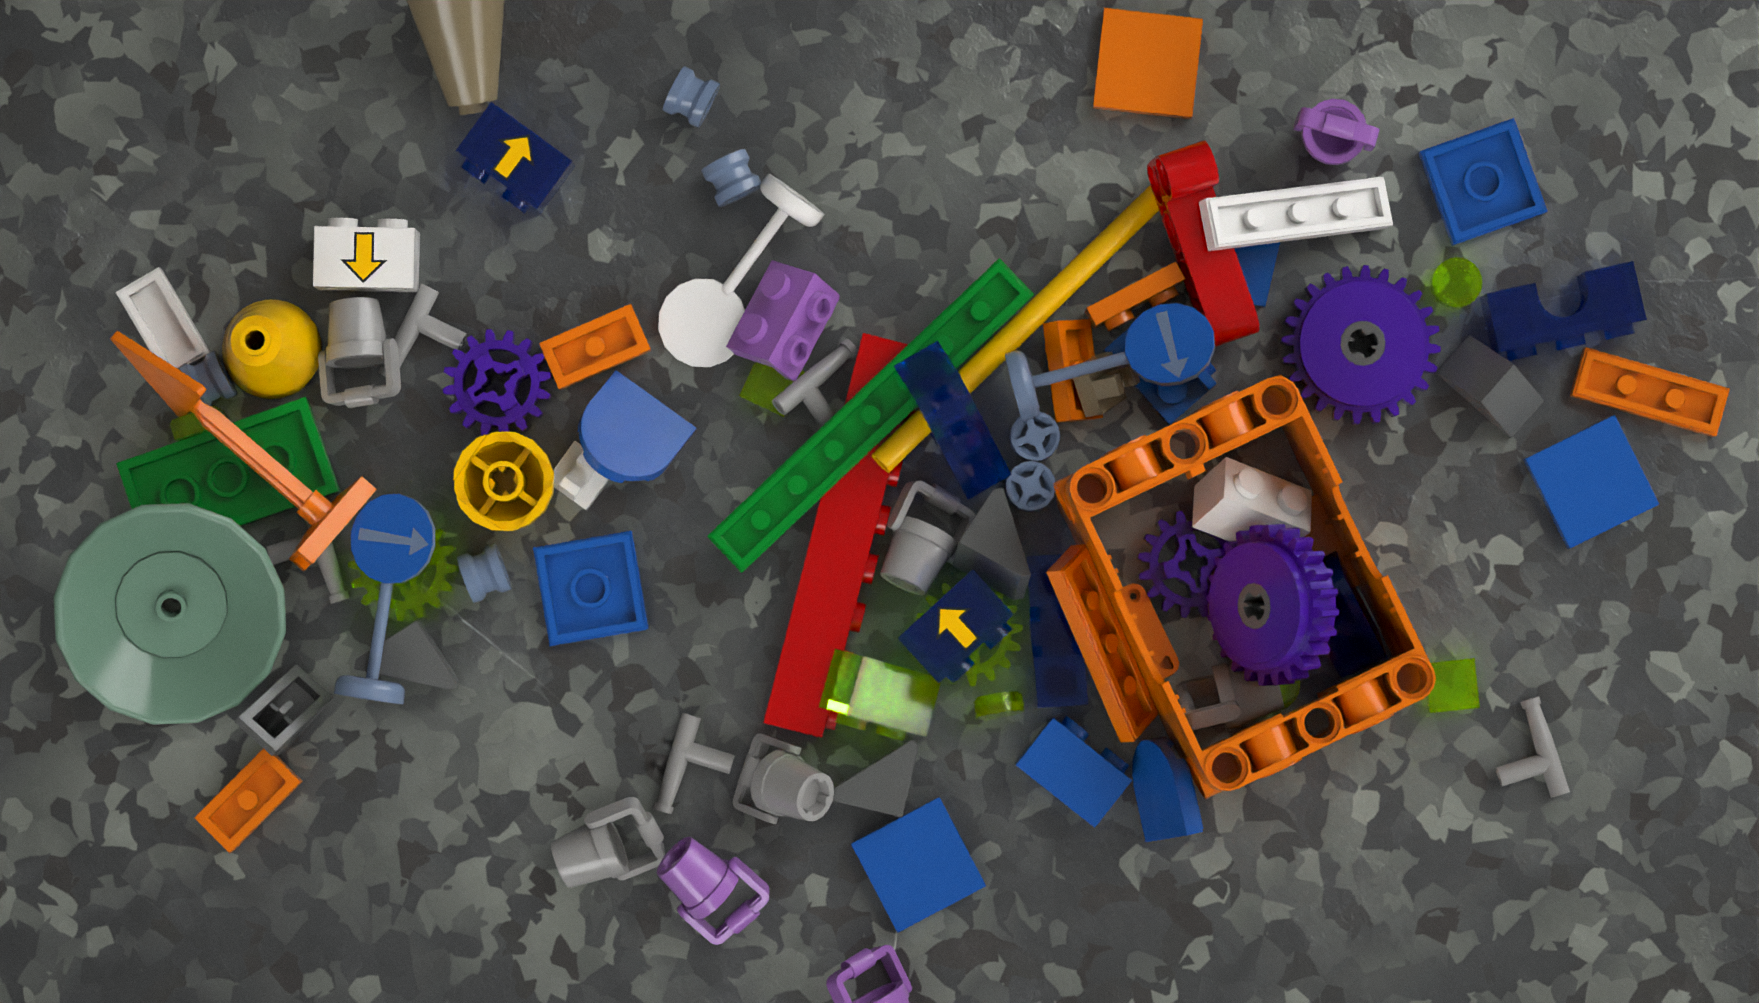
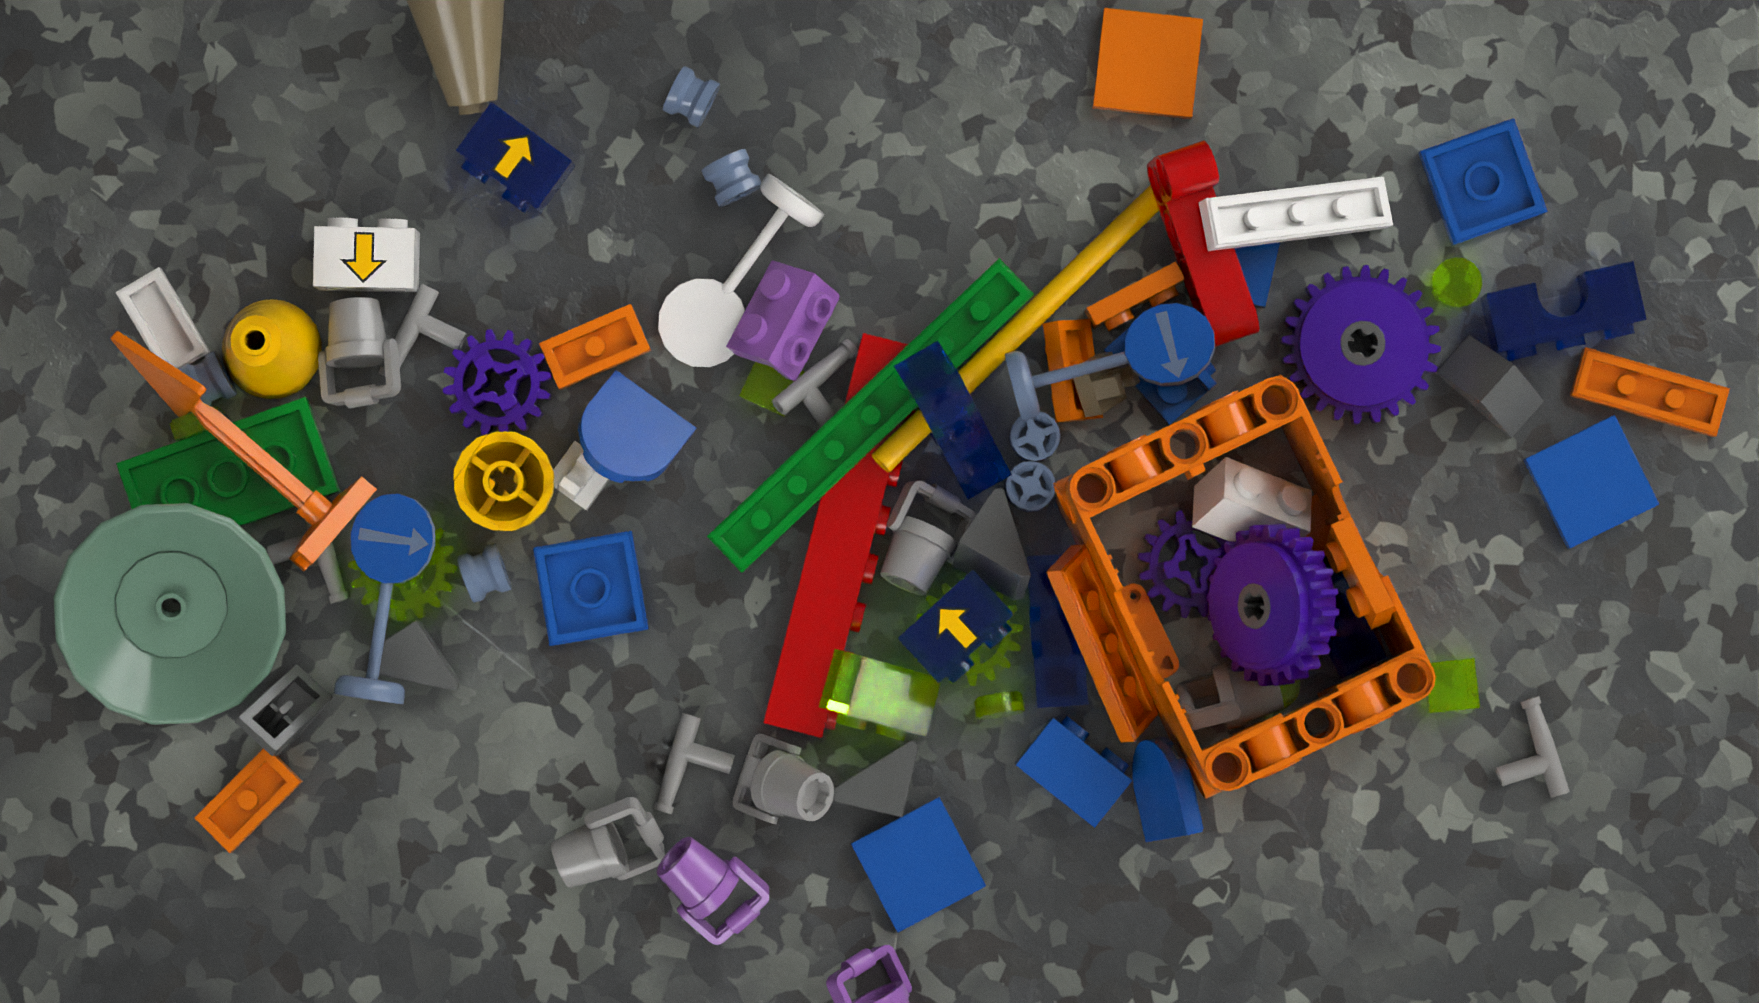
(1335, 131): medium lavender piece -> none
(1366, 591): none -> orange plate

